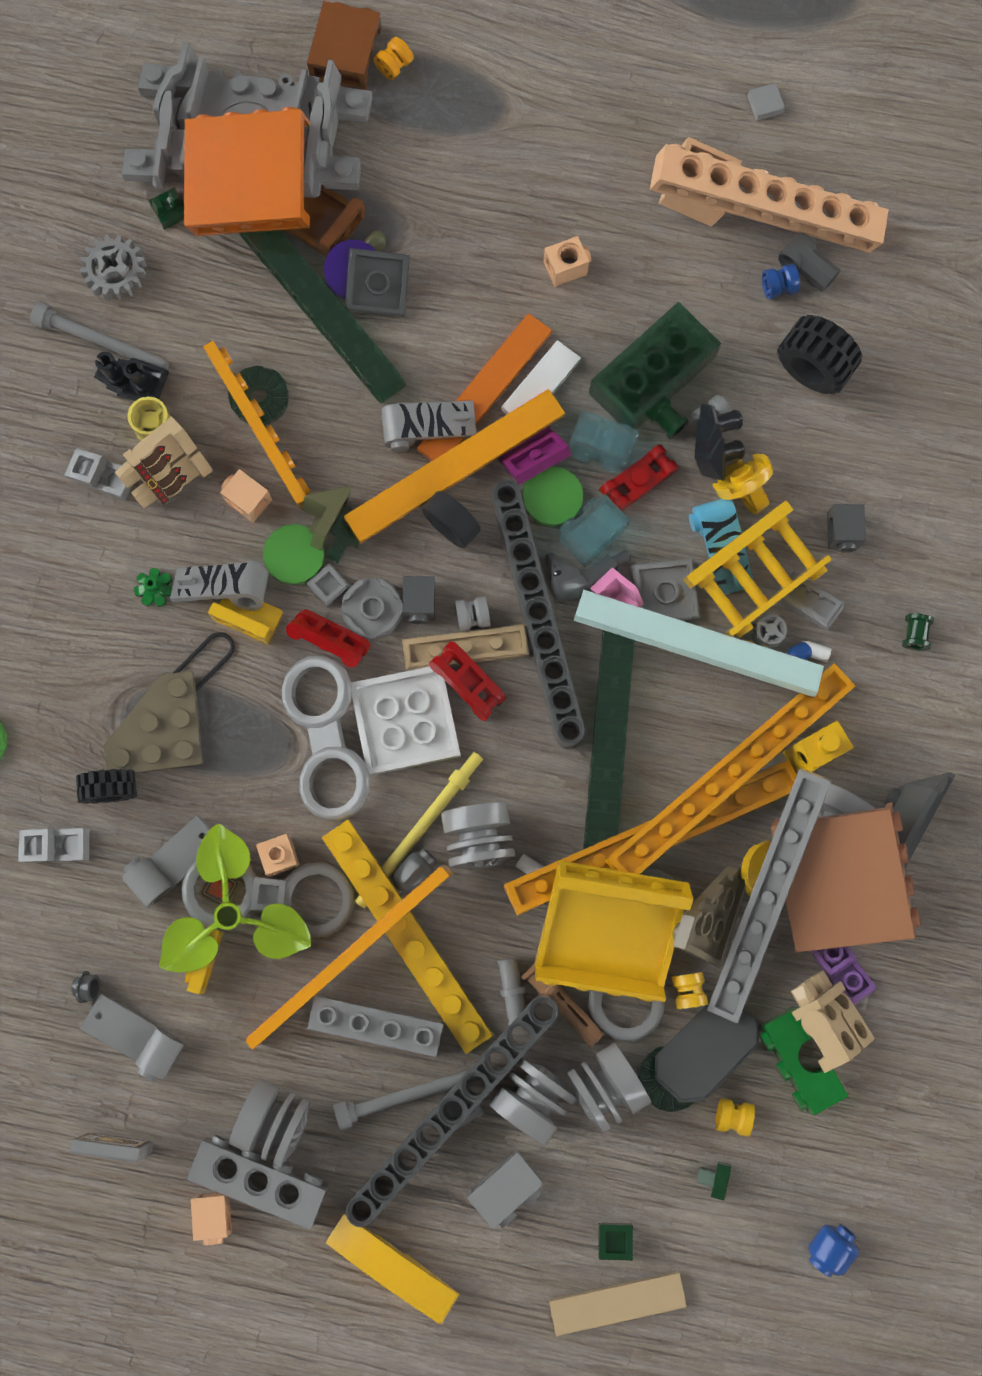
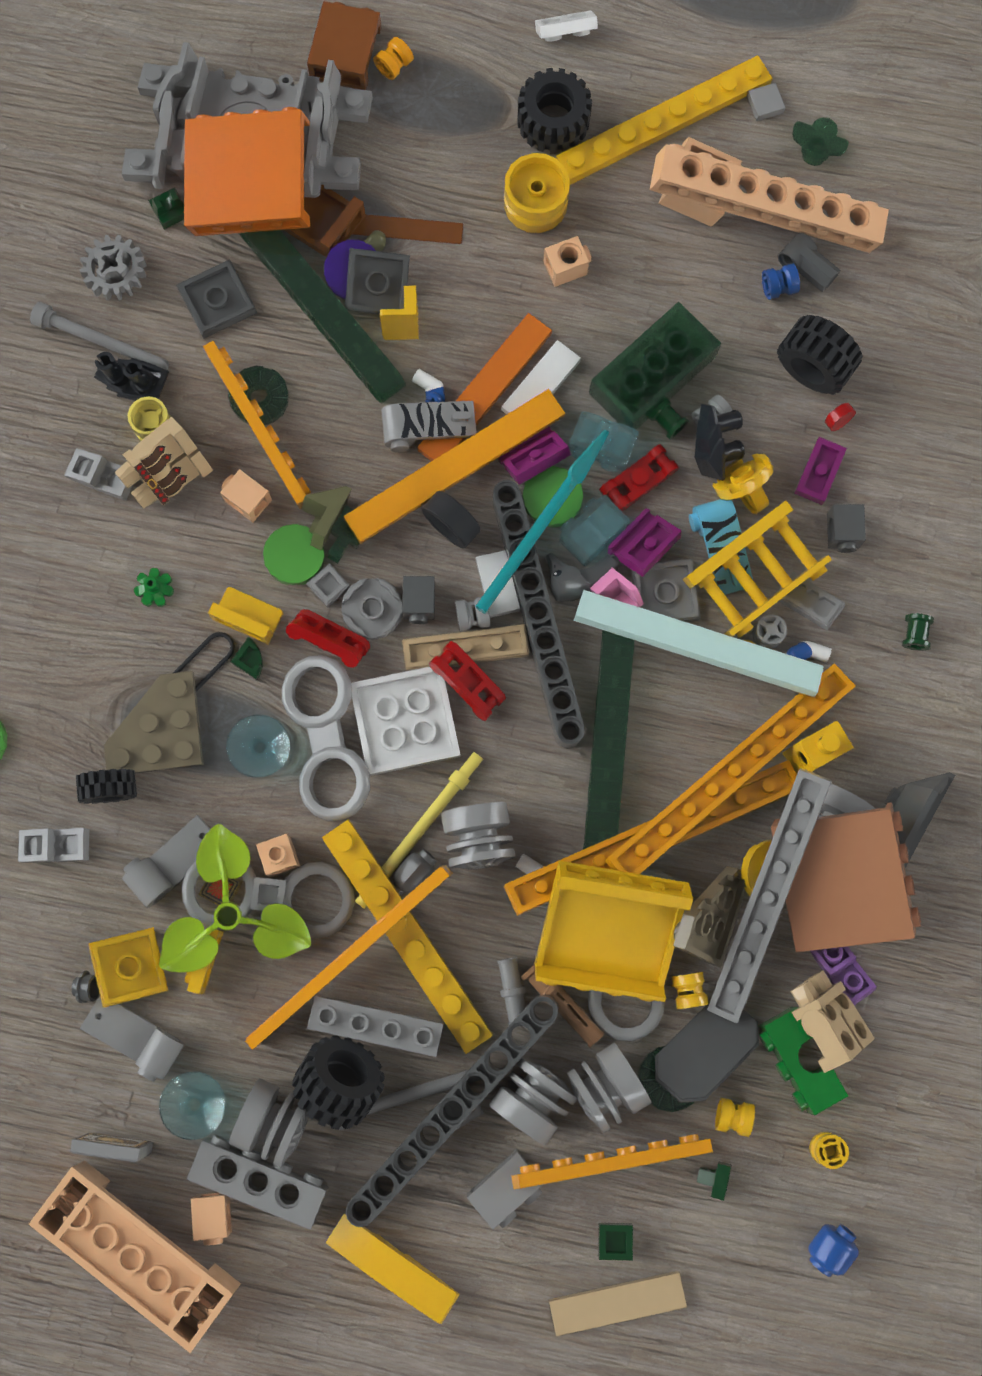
(127, 967): none -> yellow plate
(133, 1257): none -> light nougat plate
(178, 1115): none -> clear light blue dish
(216, 299): none -> dark grey tile
(239, 582): light grey door -> none
(247, 734): none -> clear light blue dish
(249, 659): none -> dark green tile
(338, 1082): none -> black tyre
(401, 323): none -> yellow panel
(411, 229): none -> dark orange sticker
(433, 387): none -> white arm
(488, 568): none -> white tile
(536, 192): none -> yellow wheel
(559, 90): none -> black tyre
(575, 23): none -> white plate
(576, 475): none -> teal piece
(597, 1163): none -> light orange plate
(644, 542): none -> magenta plate
(664, 119): none -> yellow plate
(819, 140): none -> clear green plate
(820, 470): none -> magenta plate
(822, 1147): none -> yellow wheel
(840, 416): none -> red tile

